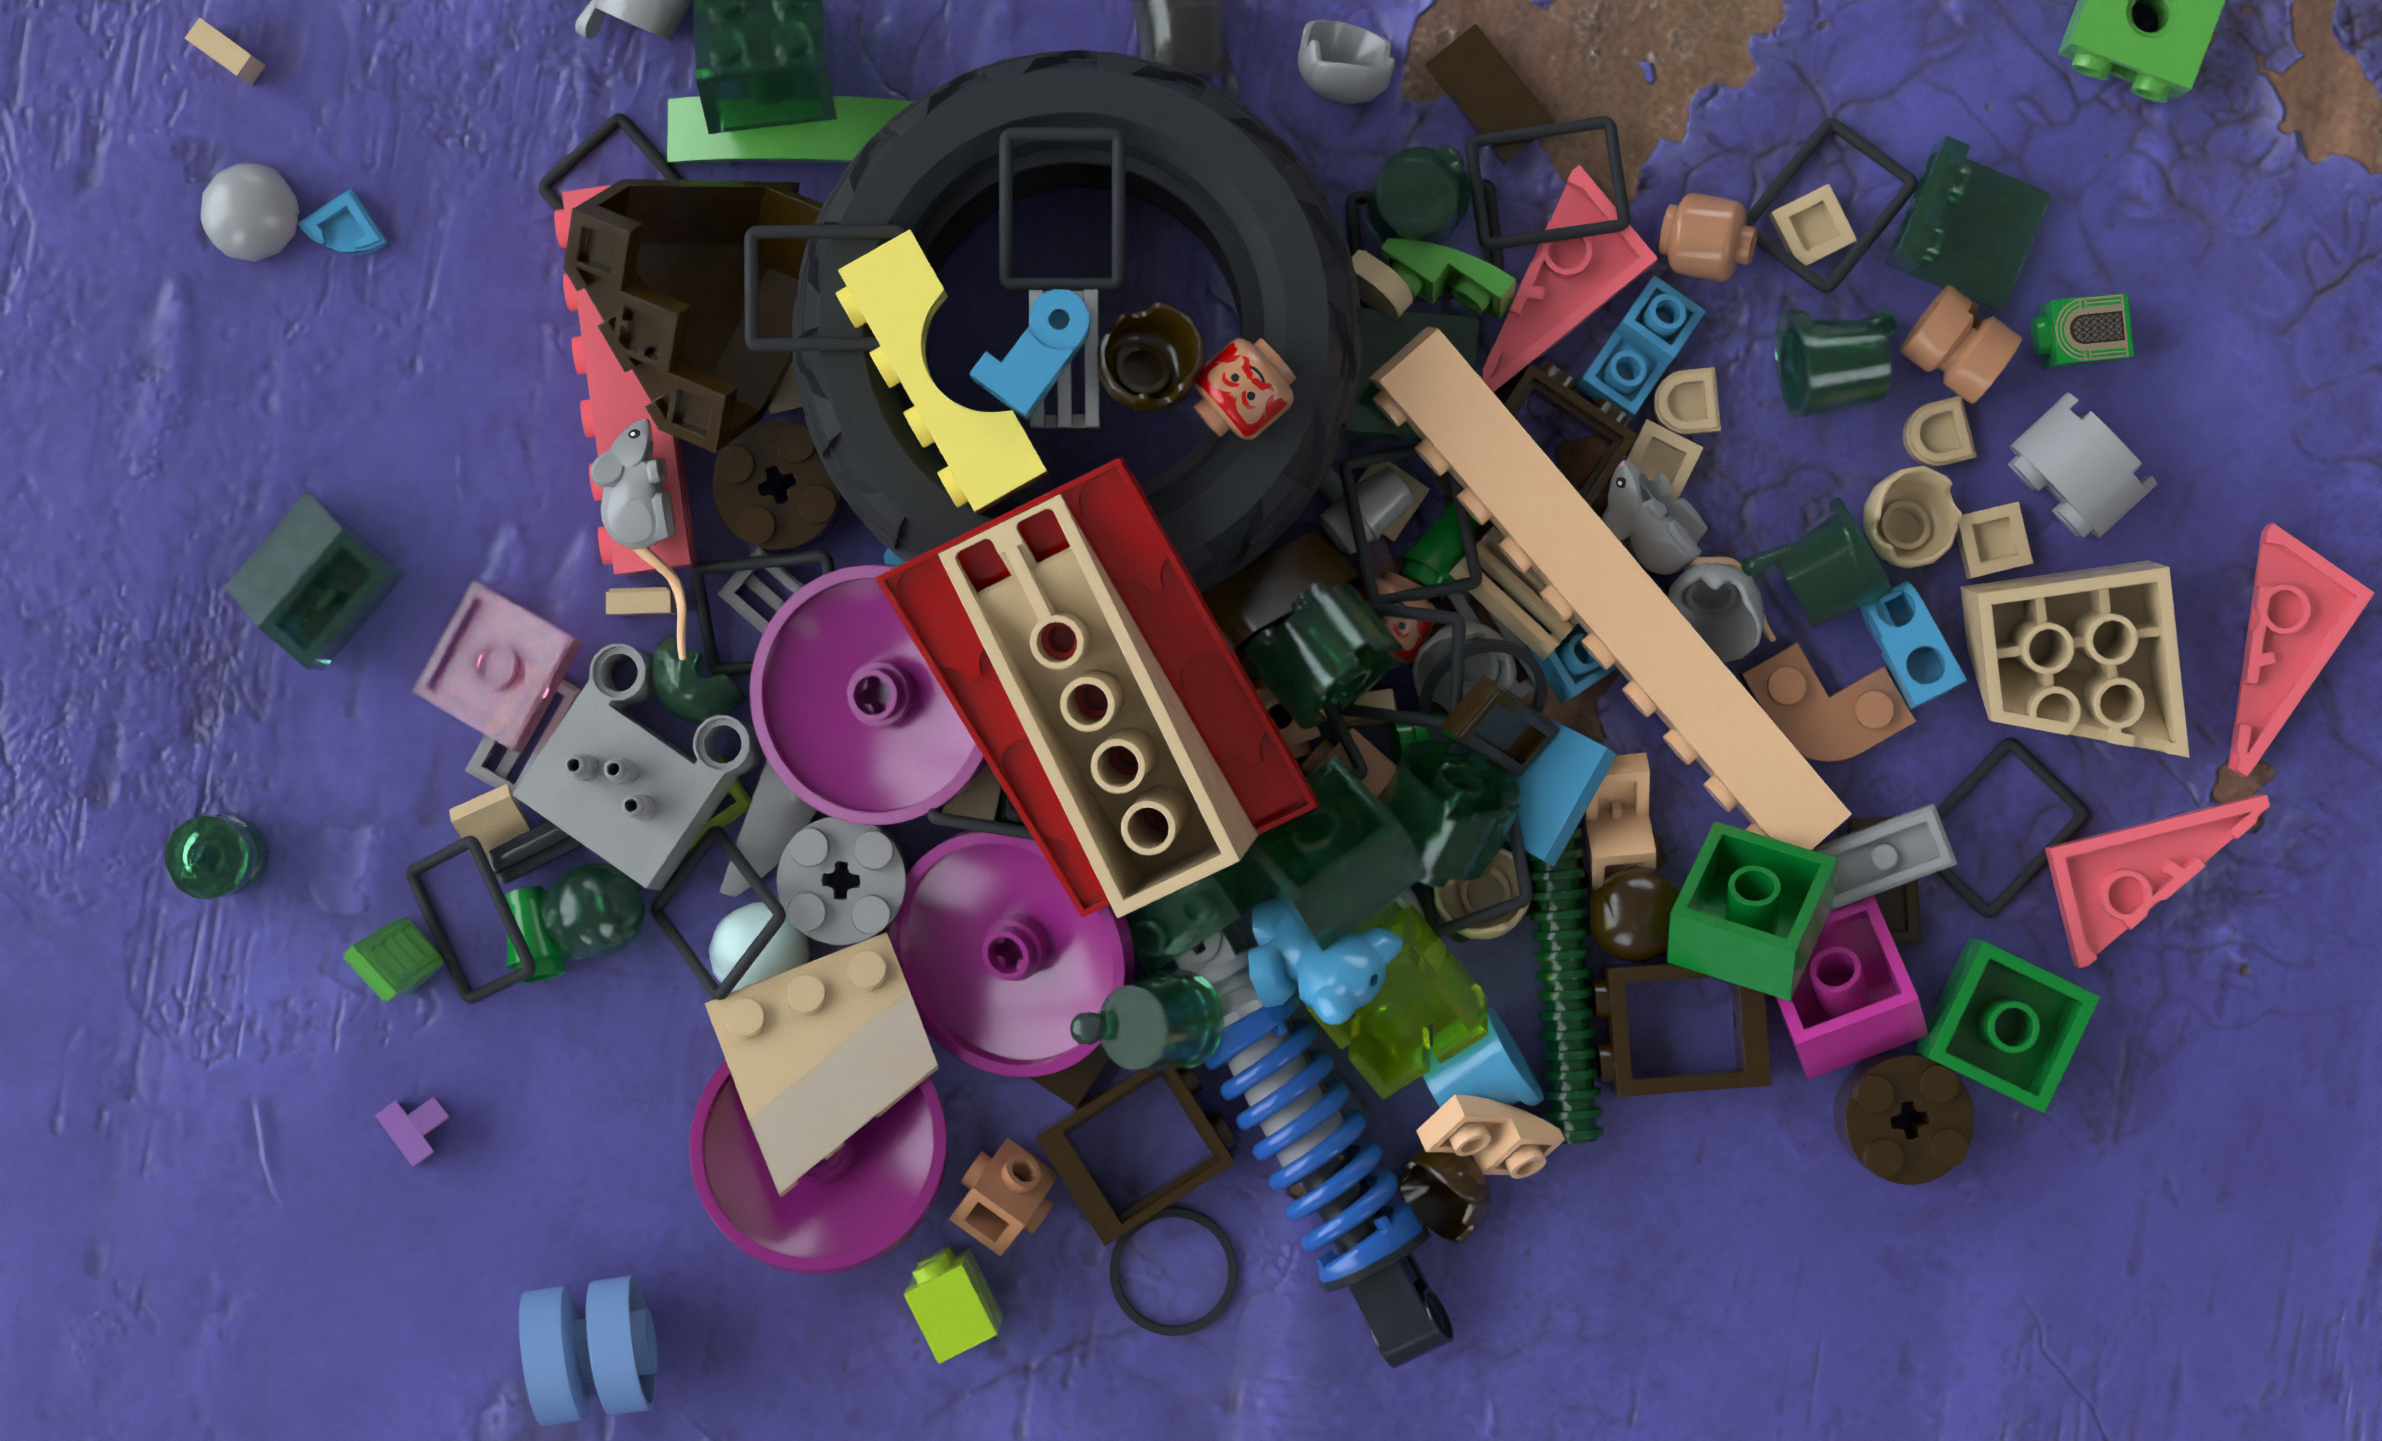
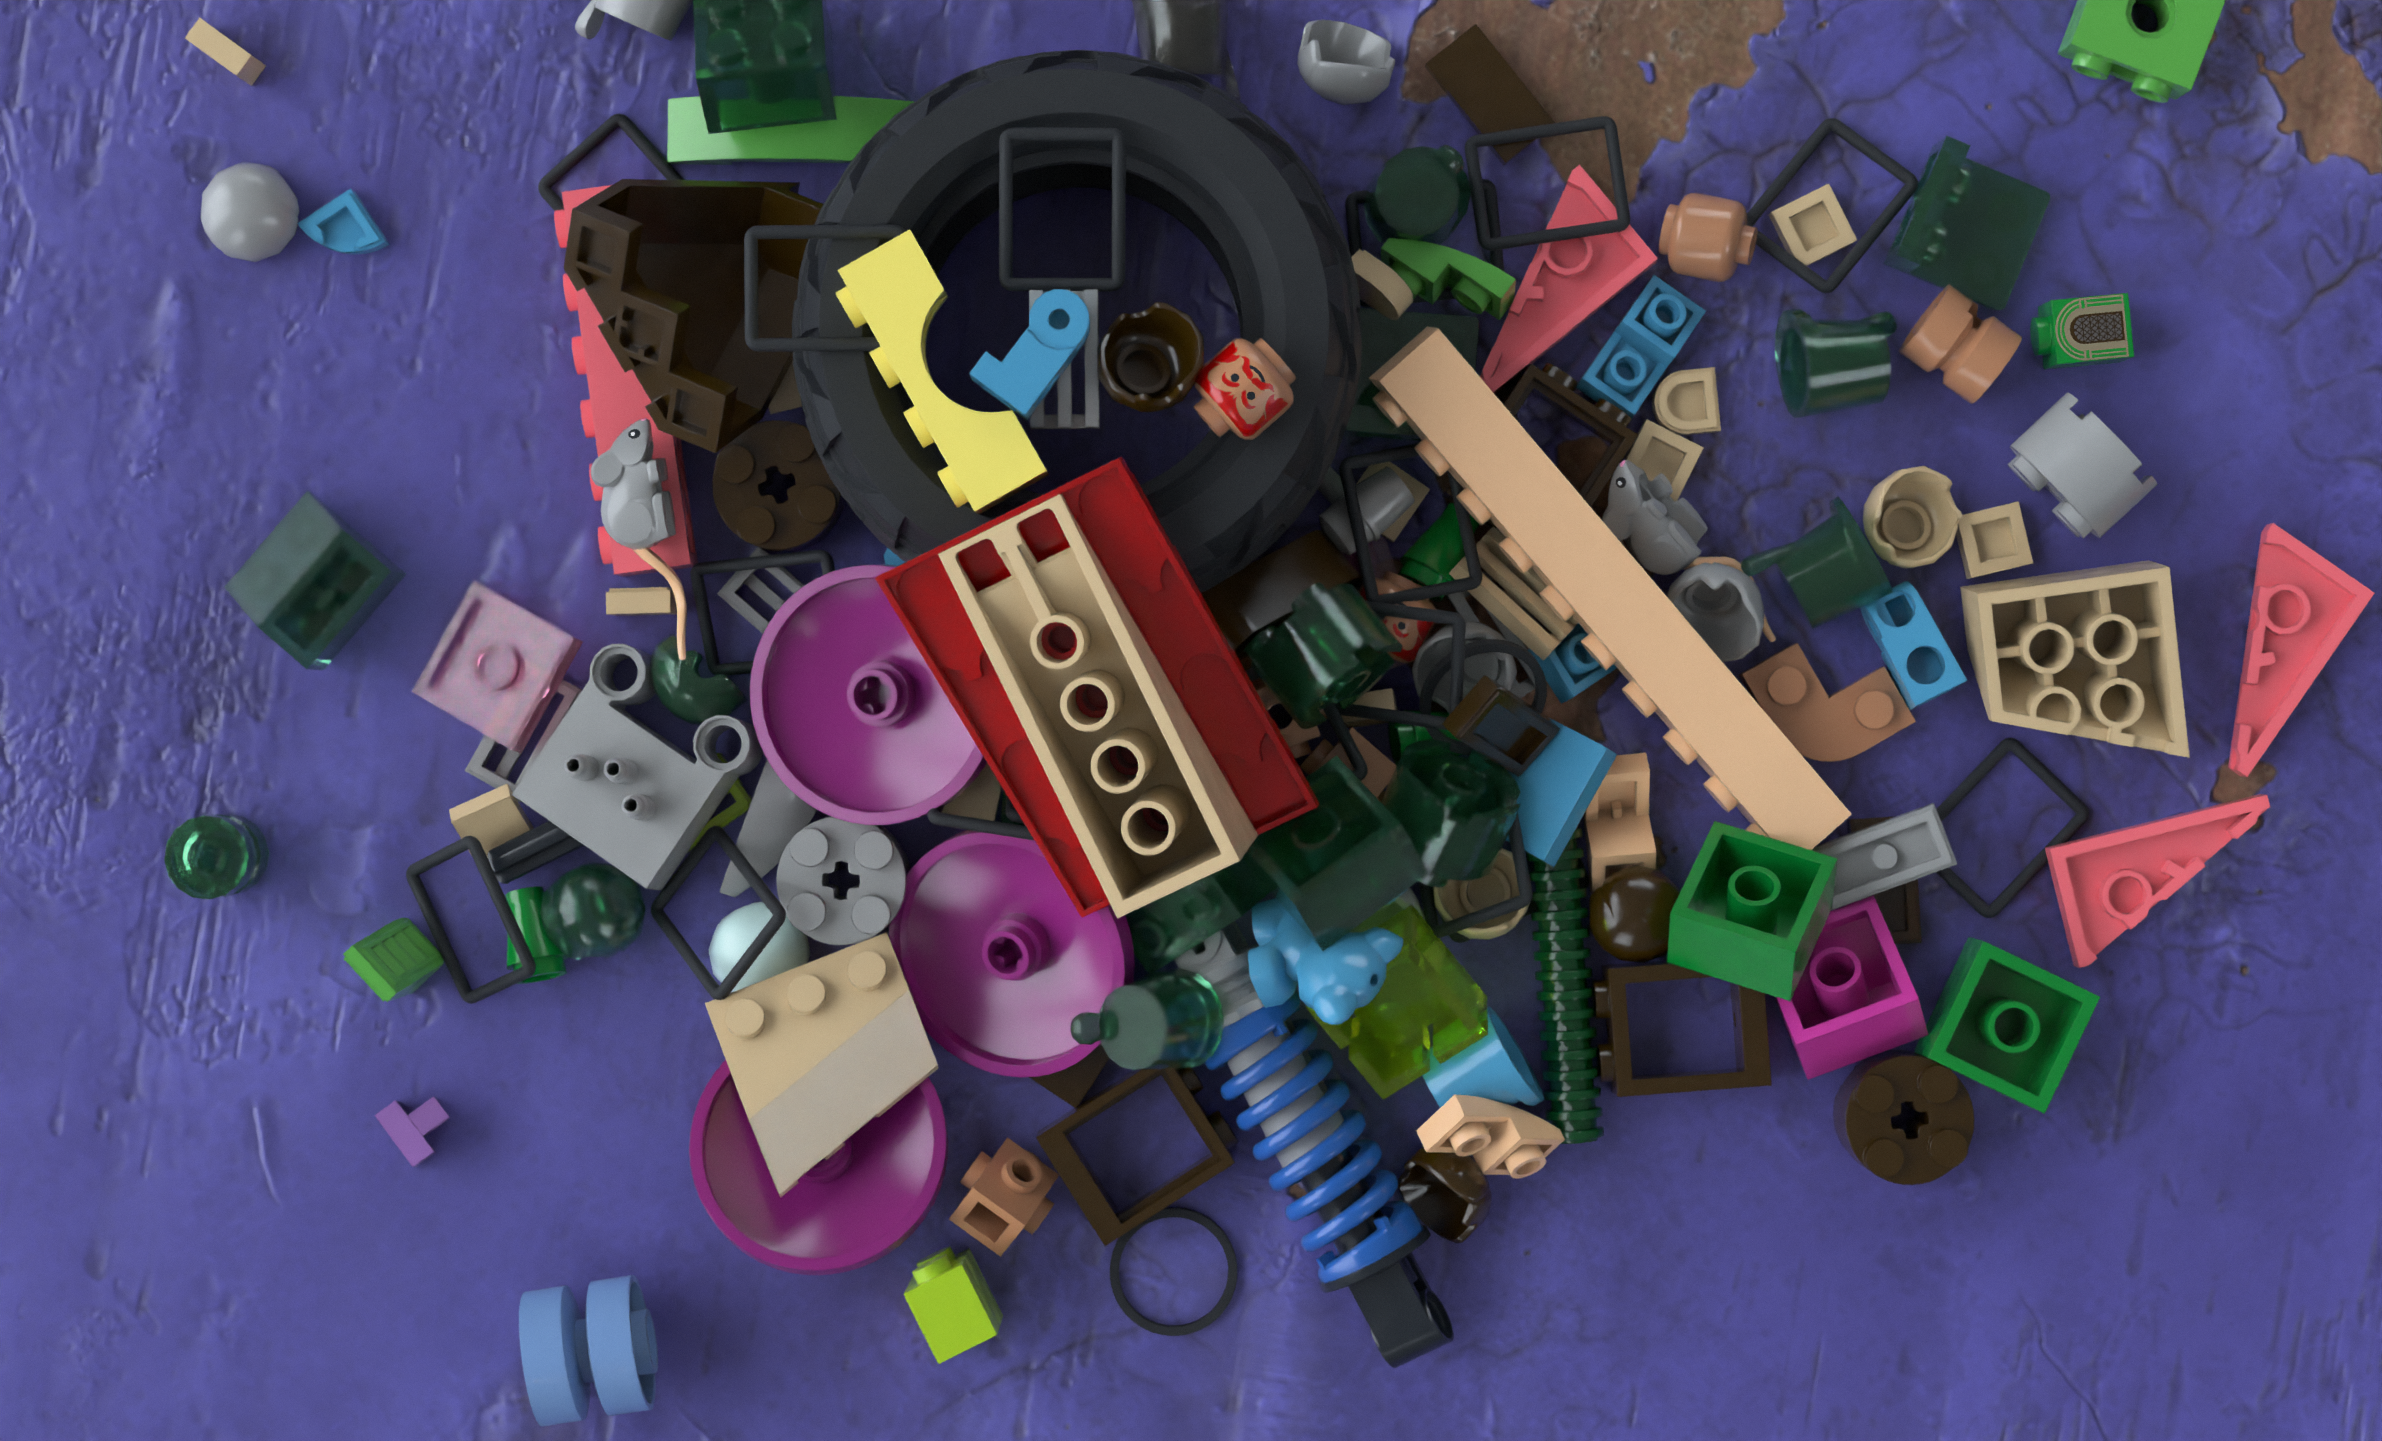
(1939, 433): tan tile -> none

